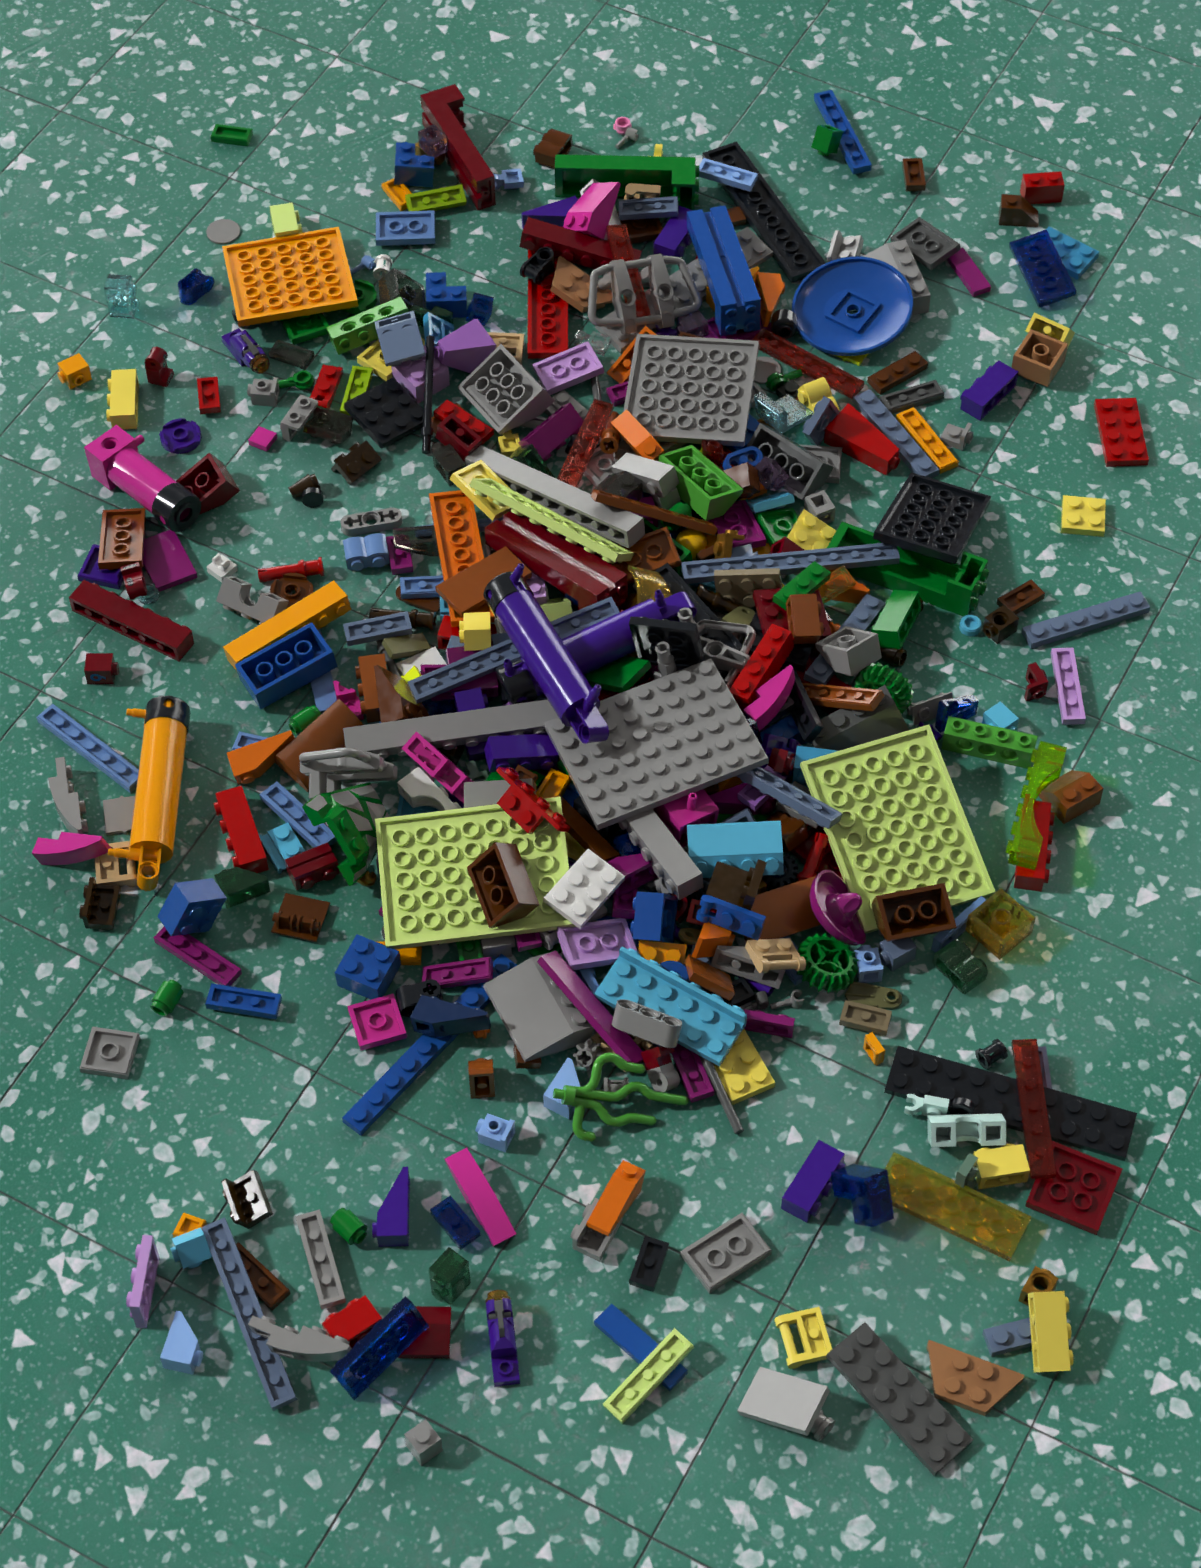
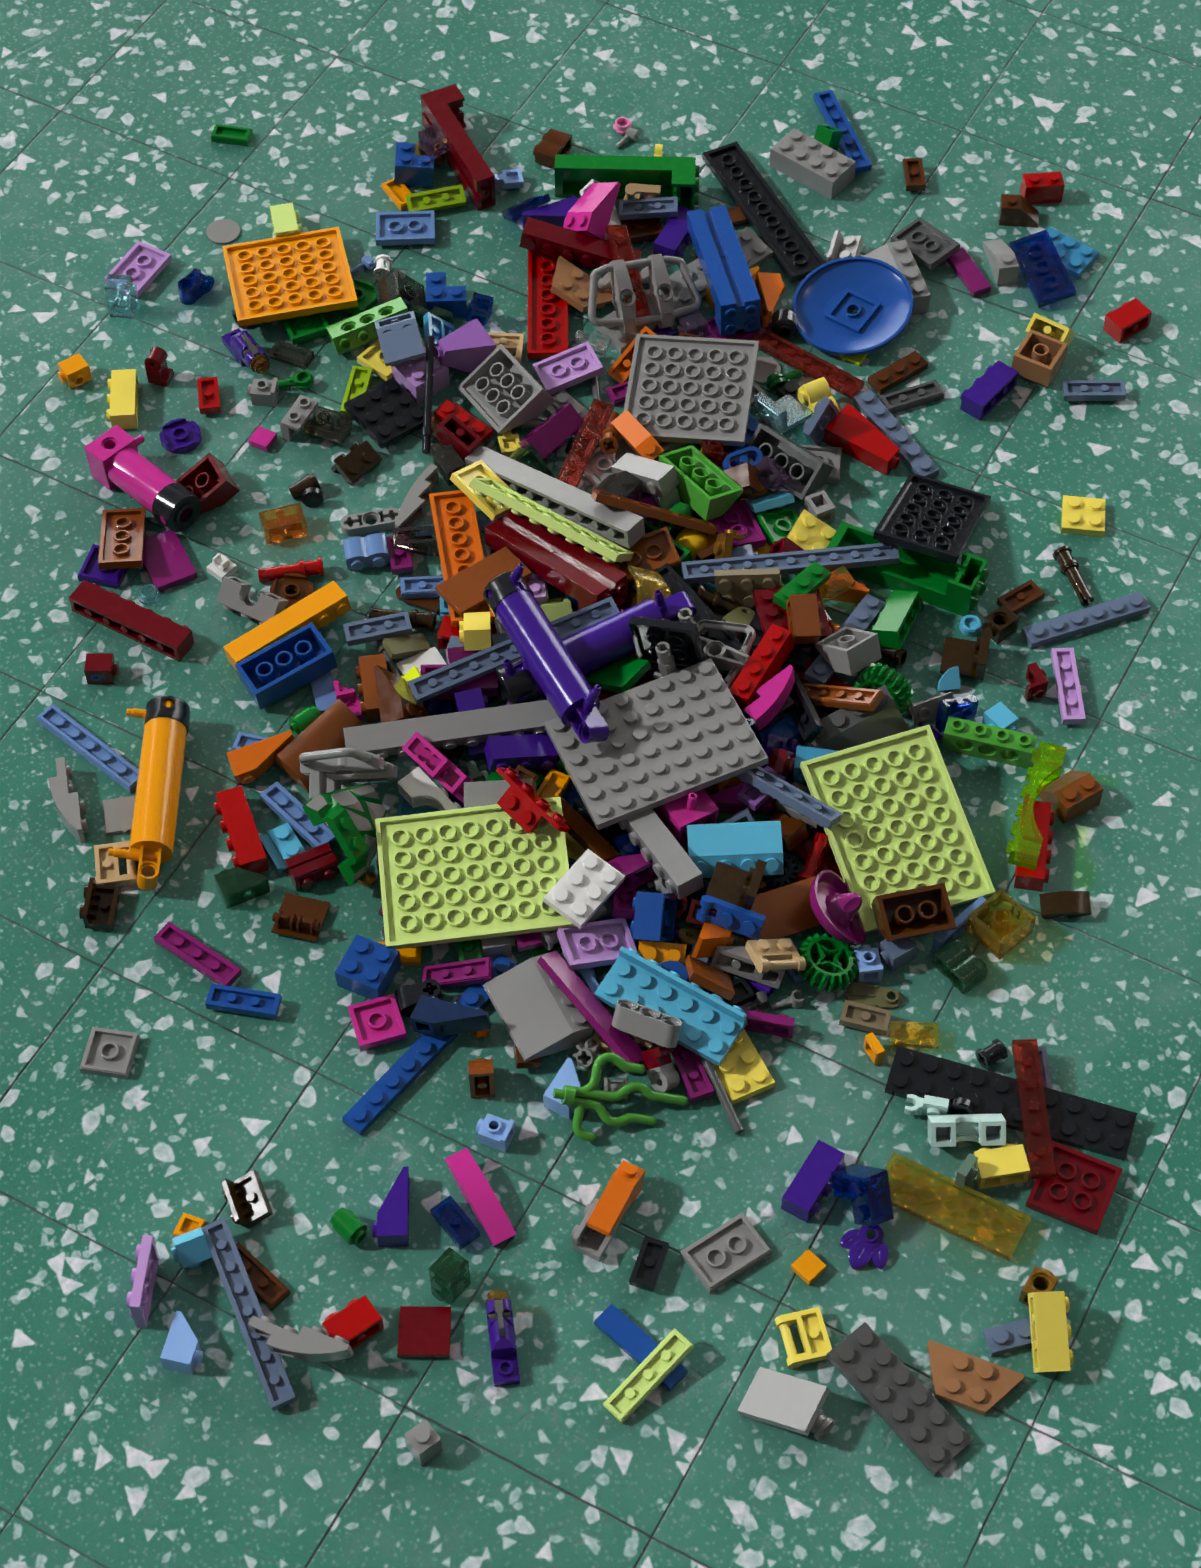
(69, 849): dark pink slope -> none
(134, 580): dark red leg -> none
(143, 264): none -> lavender plate
(166, 997): green brick -> none
(192, 907): blue brick -> none
(283, 523): none -> clear orange brick
(320, 1259): light grey plate -> none
(327, 385): red plate -> none
(379, 1348): clear blue plate -> none
(414, 503): none -> light grey slope
(502, 884): reddish brown slope -> none
(515, 211): none -> clear blue wing
(539, 265): black piece -> none
(727, 174): light blue plate -> none
(808, 1267): none -> light orange tile
(812, 163): none -> light grey brick
(864, 1249): none -> dark purple plate
(914, 1034): none -> clear yellow plate
(927, 439): light orange tile -> none
(950, 680): none -> medium azure tile
(956, 436): light grey bracket -> none
(967, 654): none -> dark brown bracket
(1001, 261): none -> light grey slope
(1065, 903): none -> dark brown slope
(1070, 568): none -> dark brown pin
(1093, 390): none -> sand blue plate
(1121, 432): red plate -> none
(1127, 320): none -> red brick

